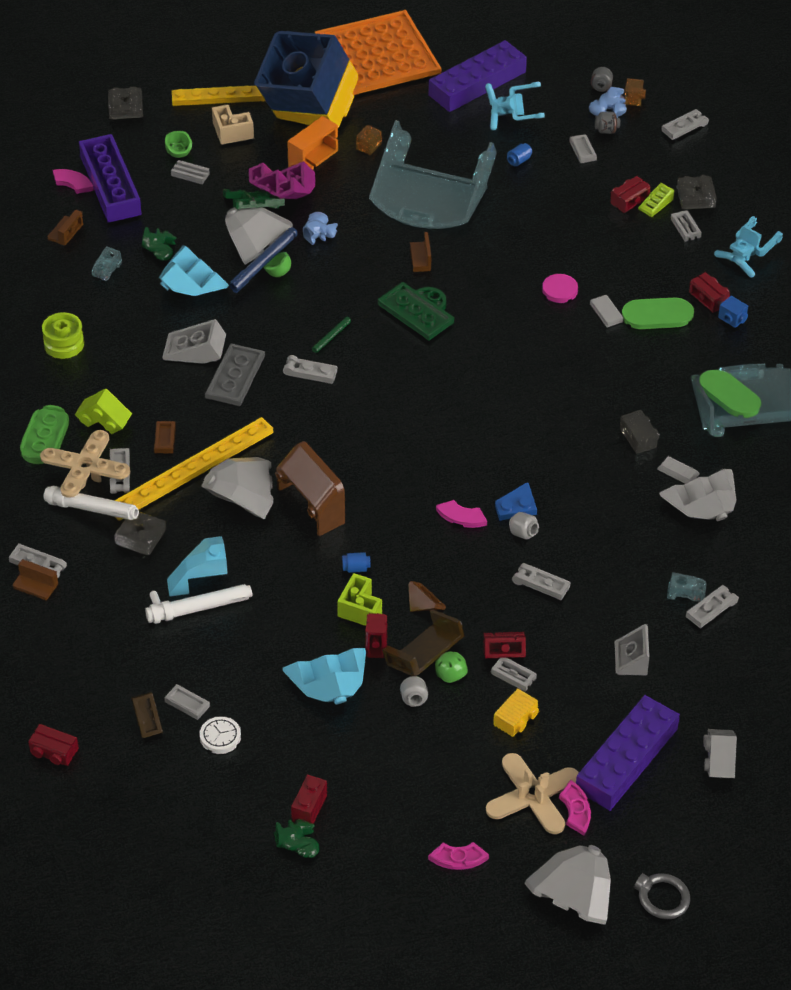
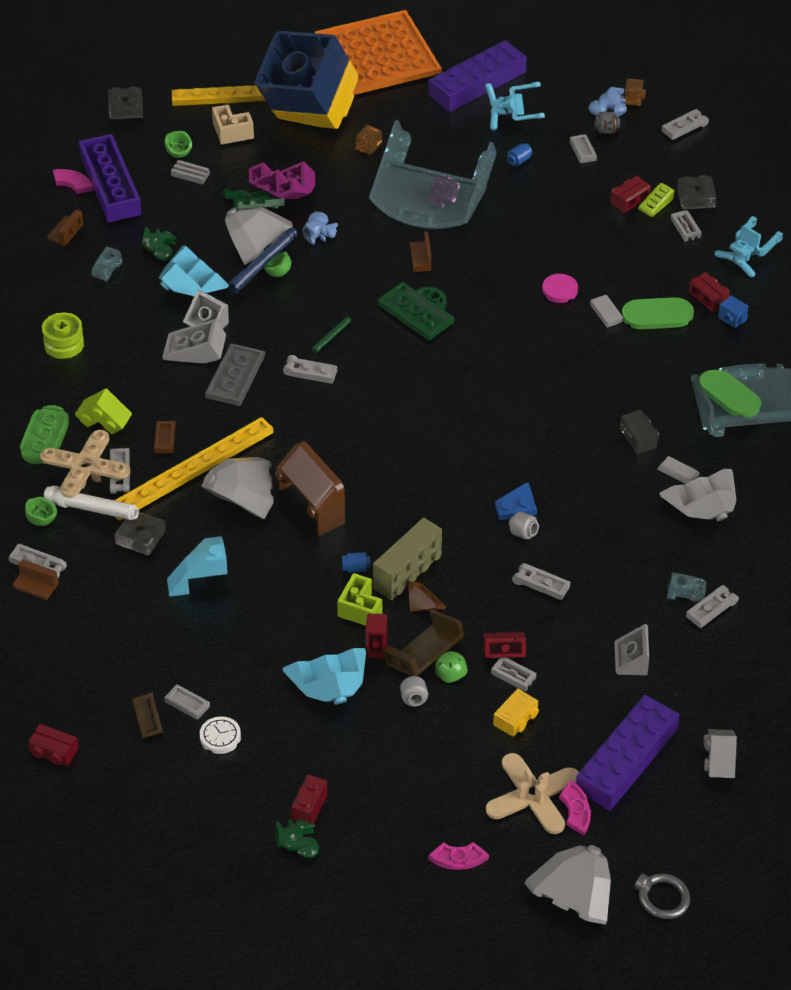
(40, 516): none -> bright green helmet
(167, 610): white cylinder -> none
(205, 309): none -> light grey slope
(314, 143): orange piece -> none
(407, 559): none -> olive brick
(444, 190): none -> clear purple brick
(465, 516): dark pink tile -> none
(601, 79): dark grey head -> none

